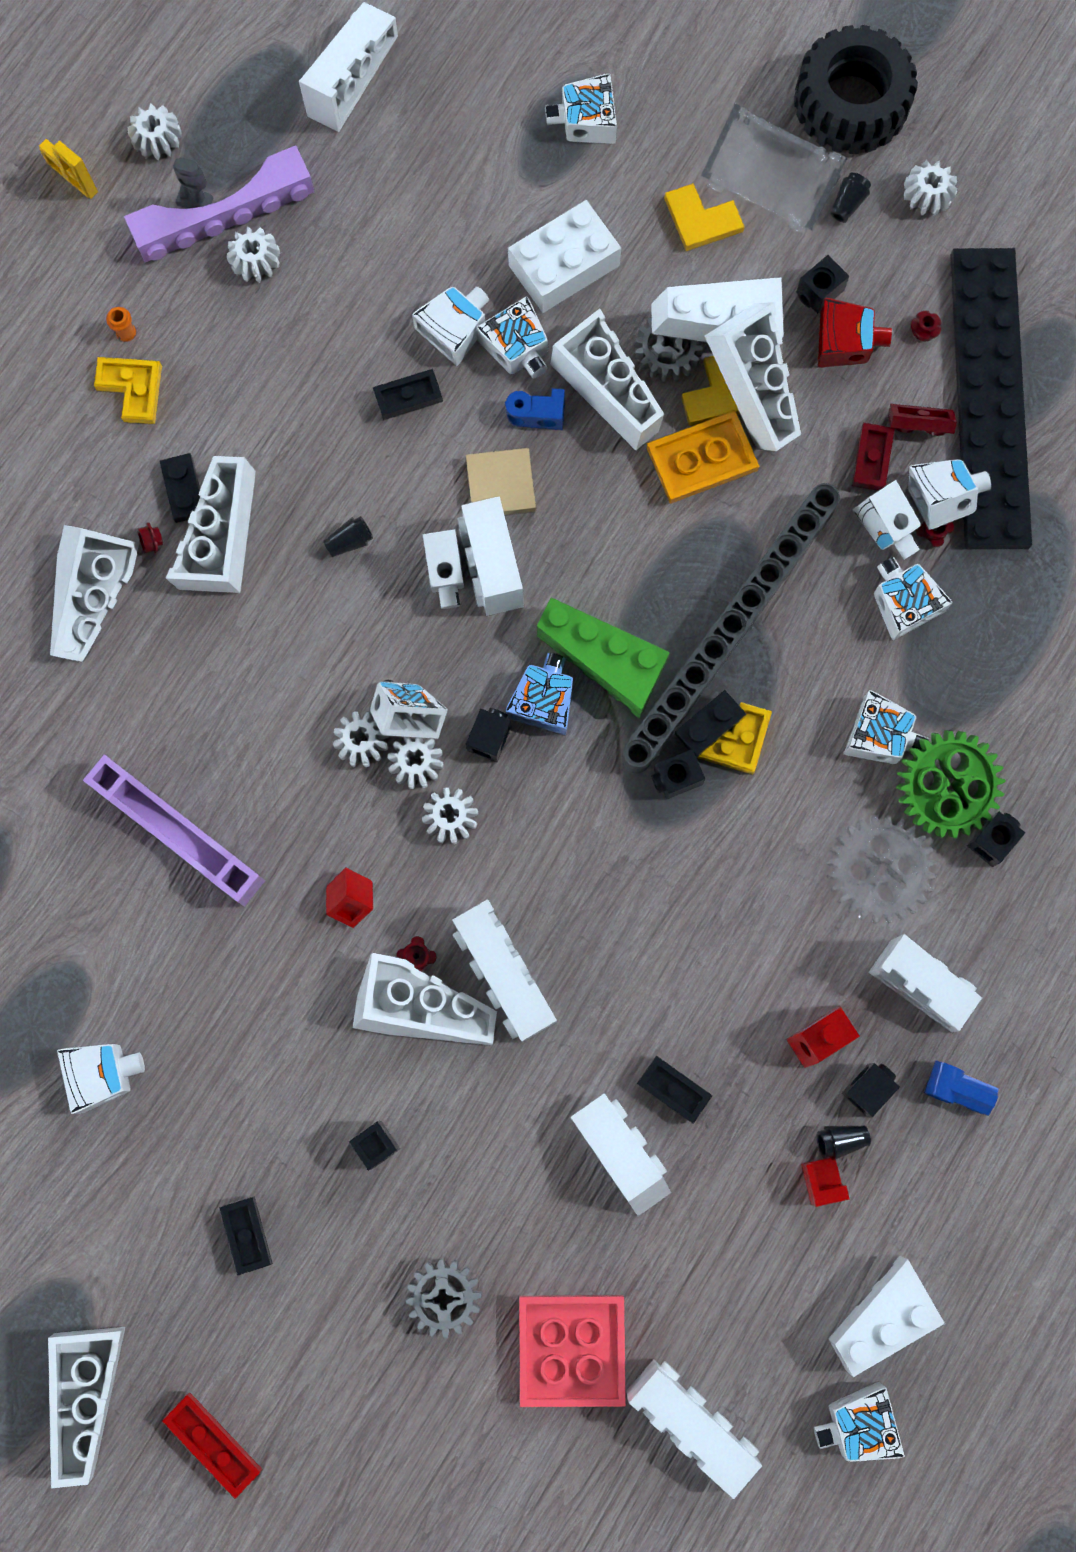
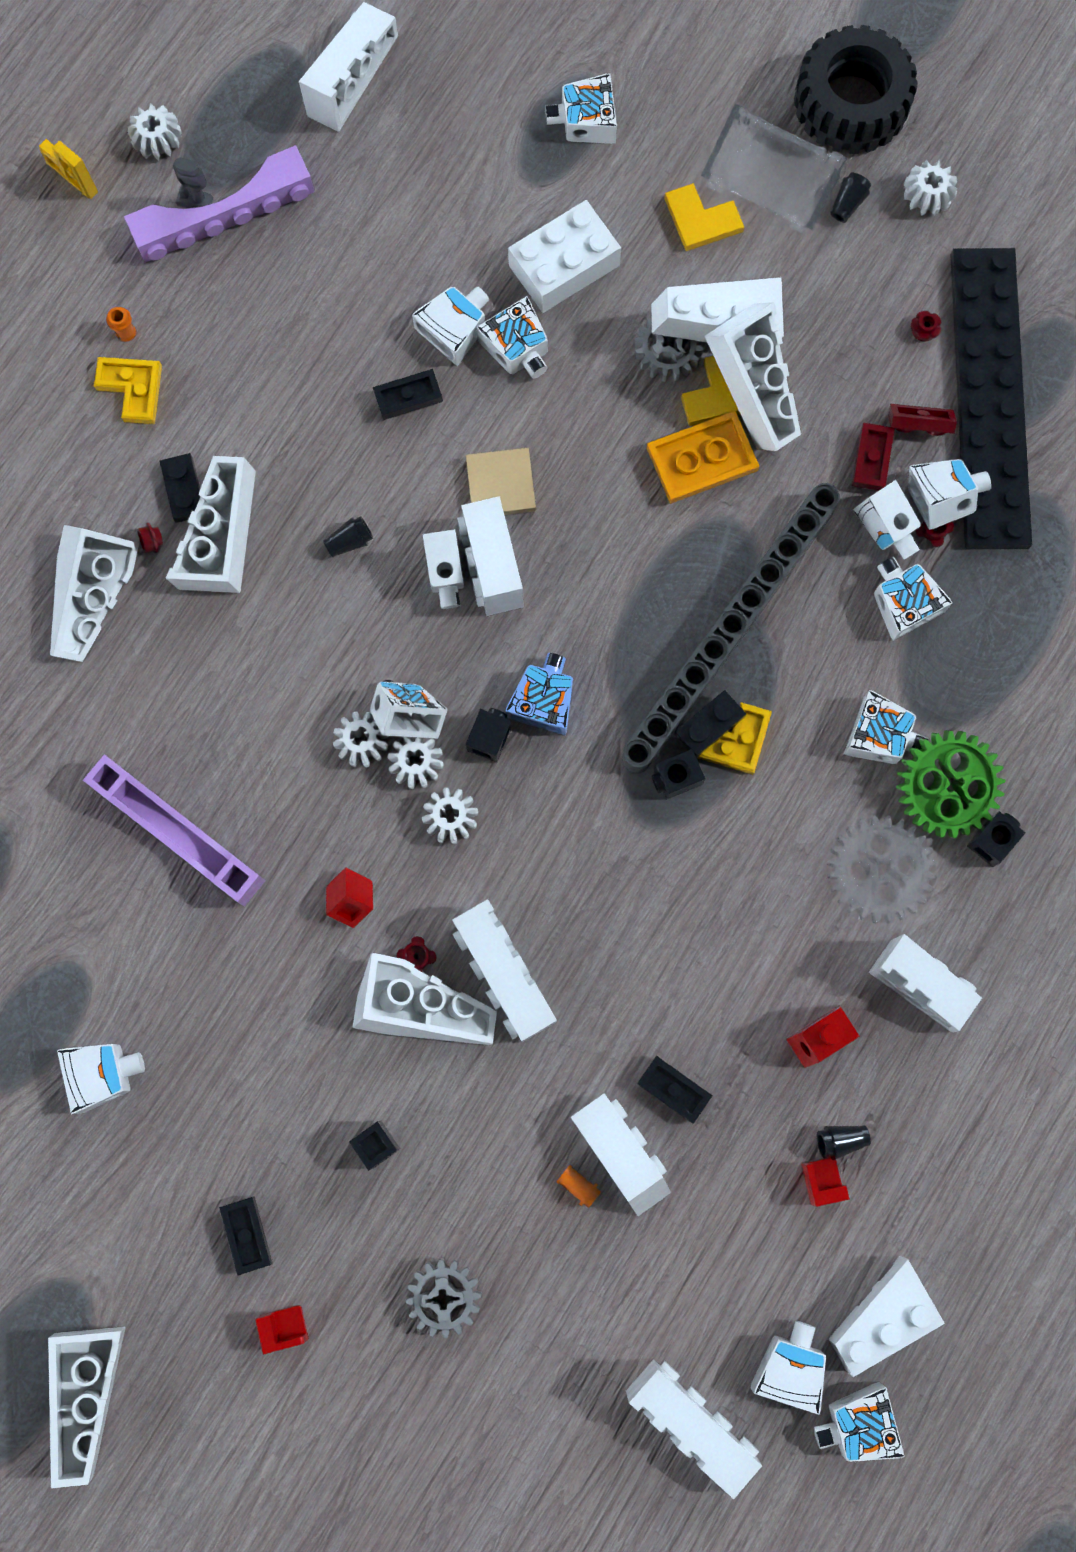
(212, 1445): red plate -> none
(253, 254): white gear -> none
(282, 1329): none -> red panel
(536, 411): blue leg -> none
(572, 1351): coral plate -> none
(579, 1186): none -> orange pin
(604, 653): bright green wedge -> none
(607, 380): white wedge -> none
(792, 1370): none -> white torso
(826, 273): black brick -> none
(848, 334): red torso -> none
(871, 1089): black brick -> none
(953, 1086): blue piece -> none

